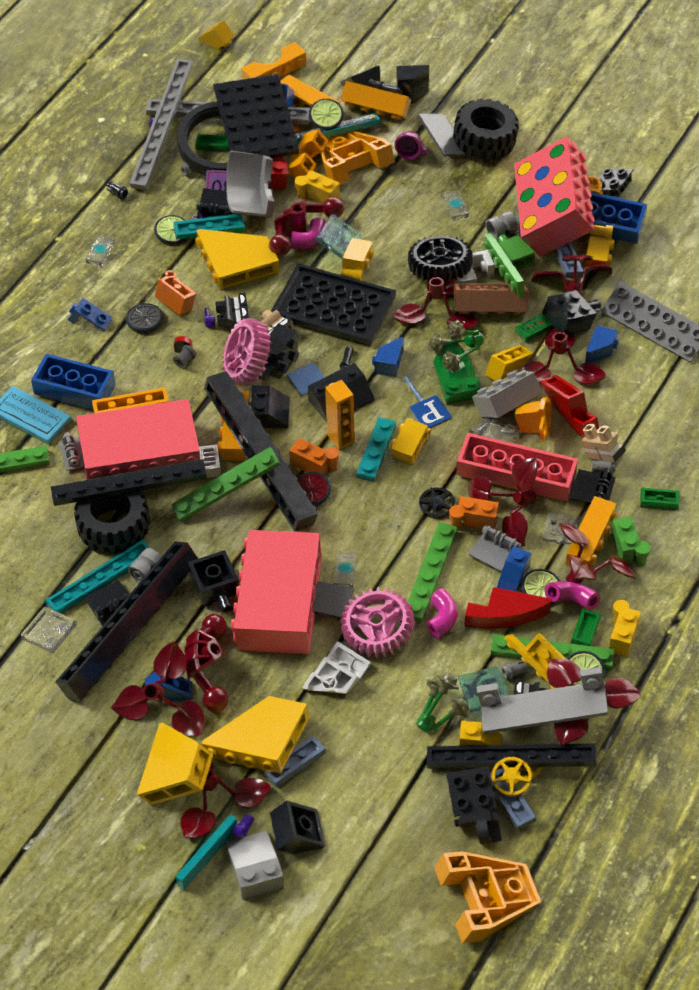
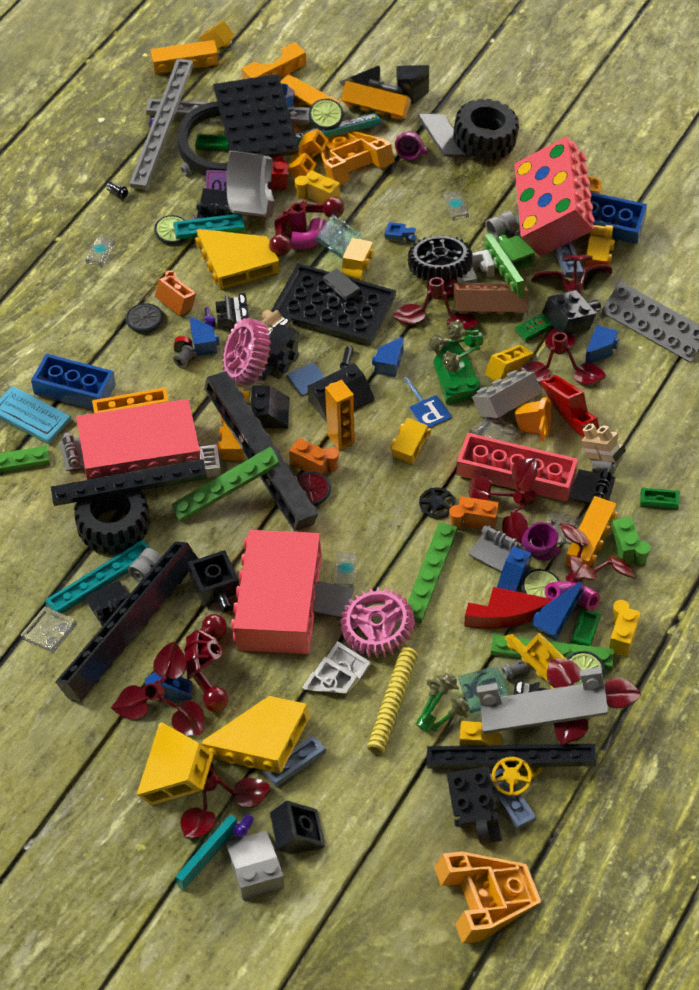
(90, 313): blue bracket -> none
(201, 53): none -> light orange brick
(203, 337): none -> blue slope
(341, 284): none -> dark grey tile
(376, 449): teal plate -> none
(392, 701): none -> light yellow piece
(397, 231): none -> blue plate
(446, 613): dark pink cylinder -> none
(541, 541): none -> magenta piece
(557, 612): none -> blue slope
(615, 180): black hinge -> none

